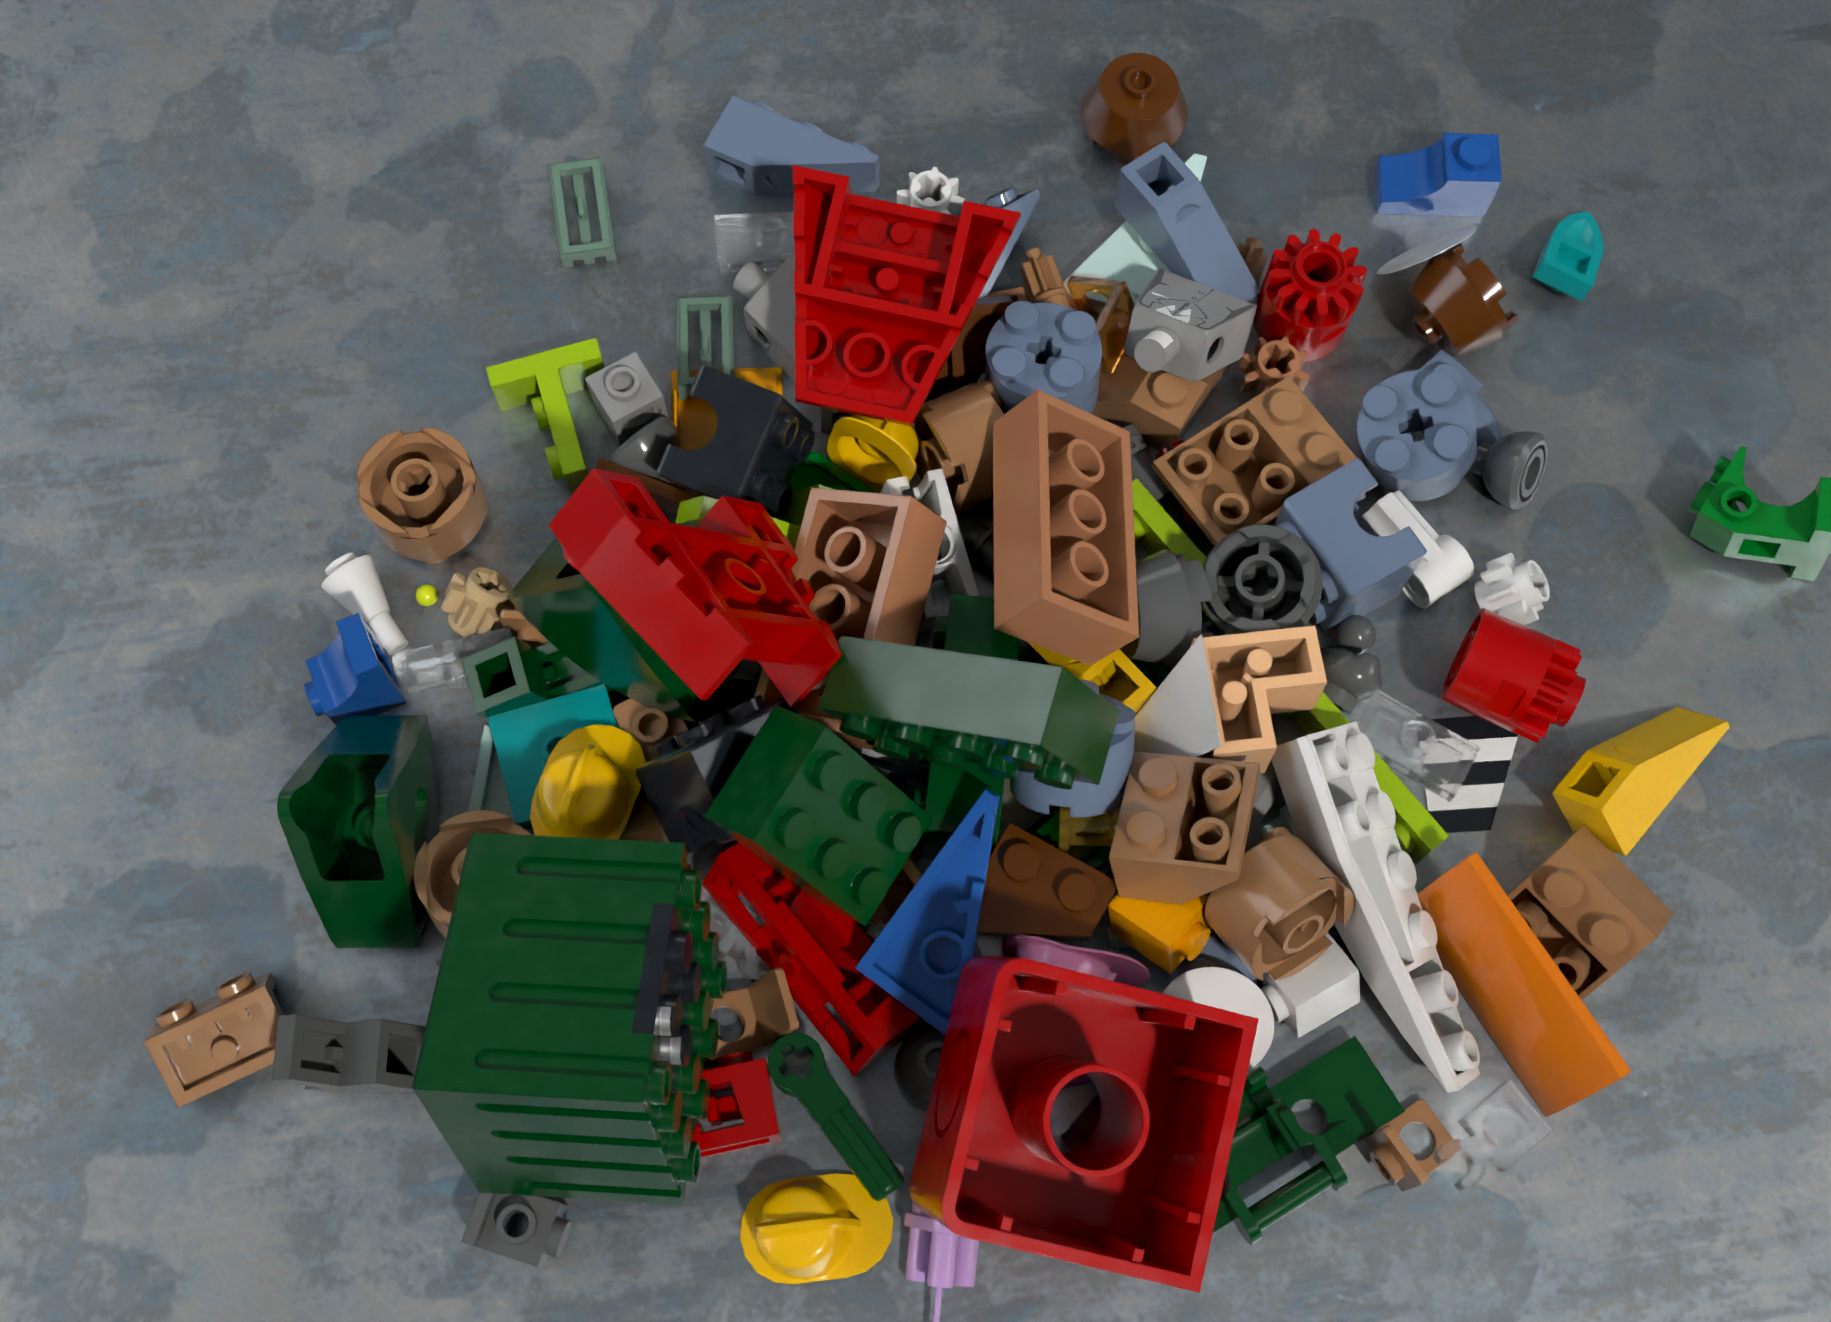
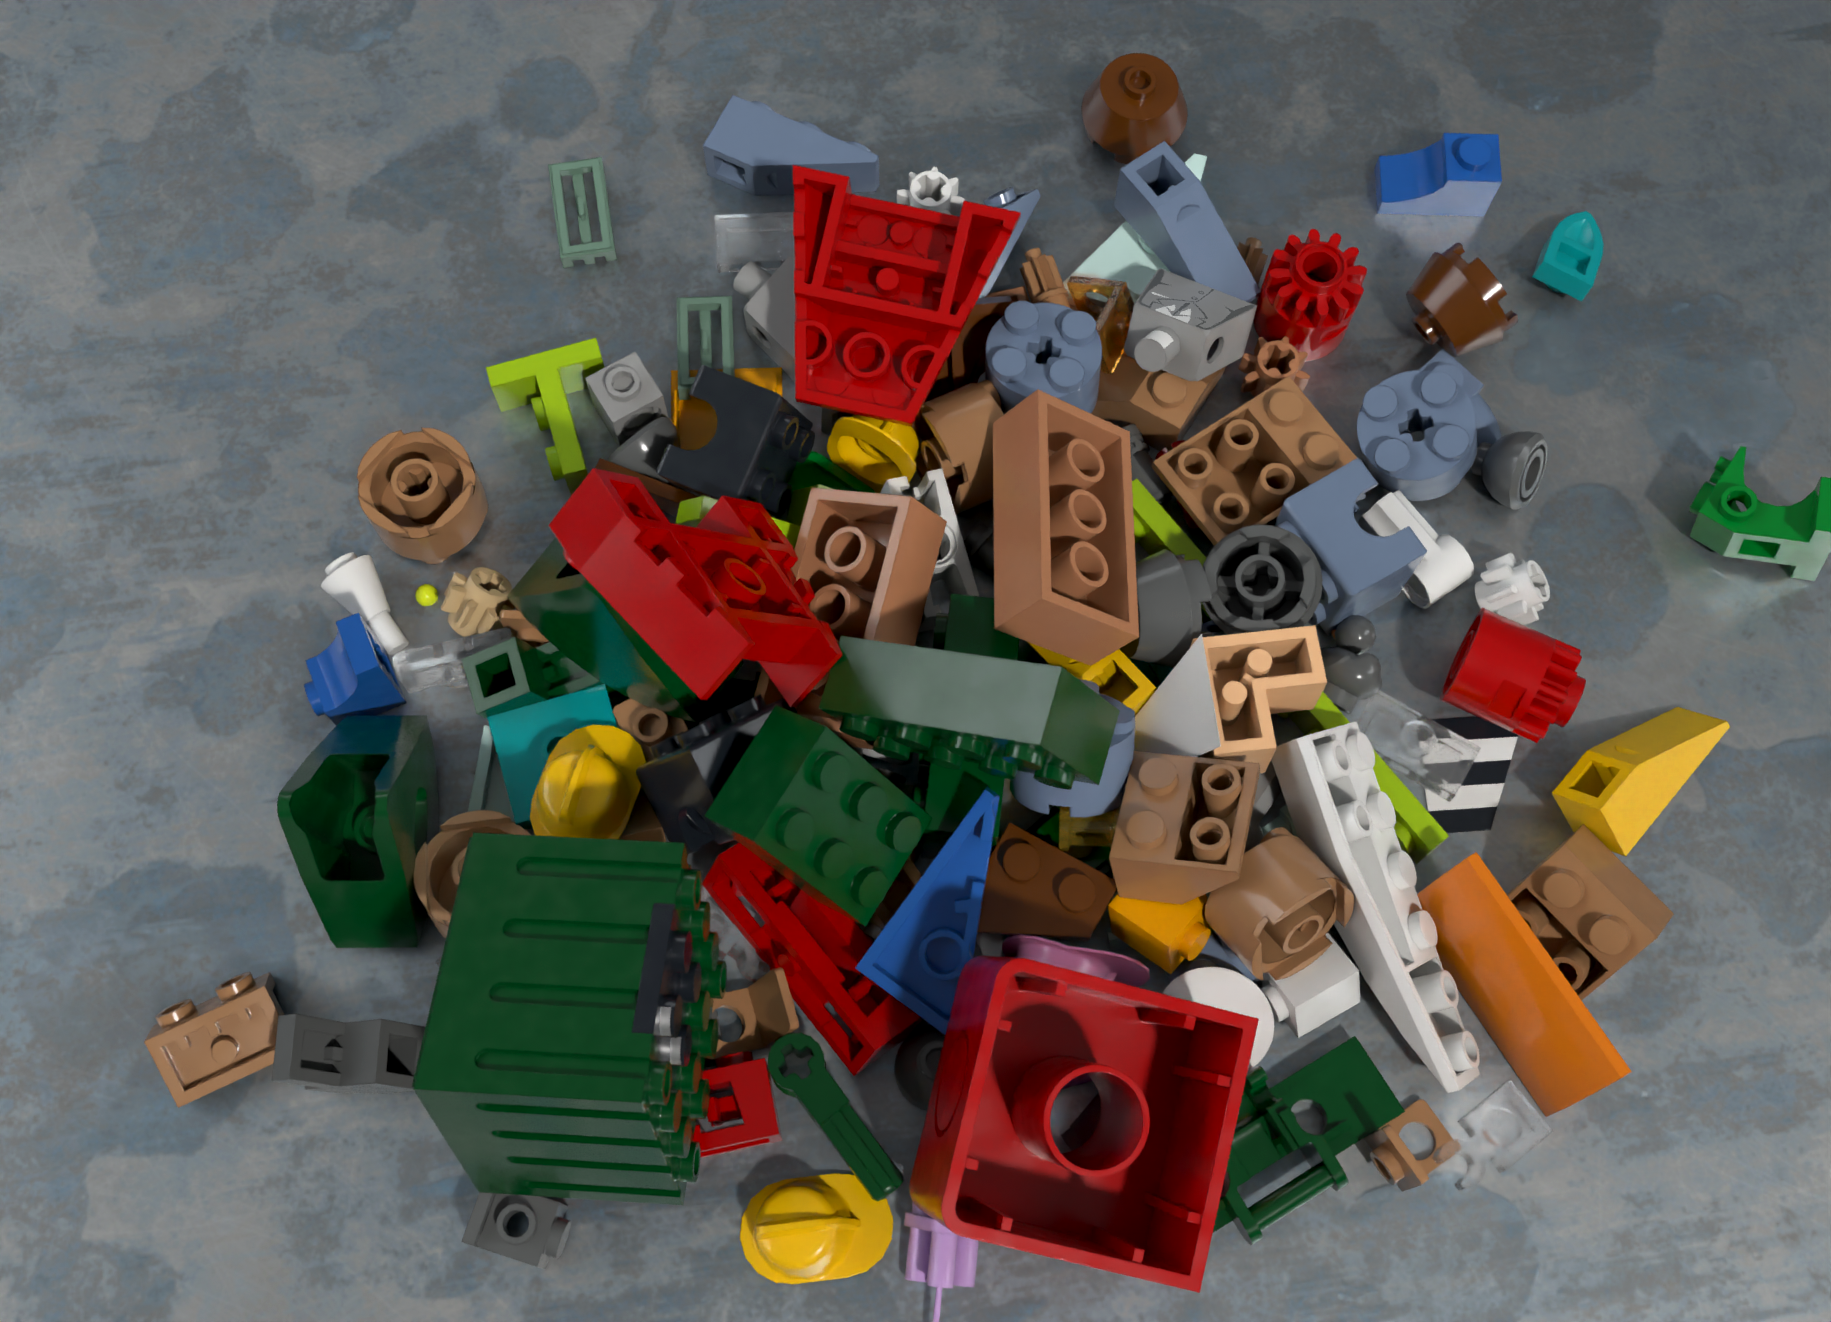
(1426, 250): white sticker -> none

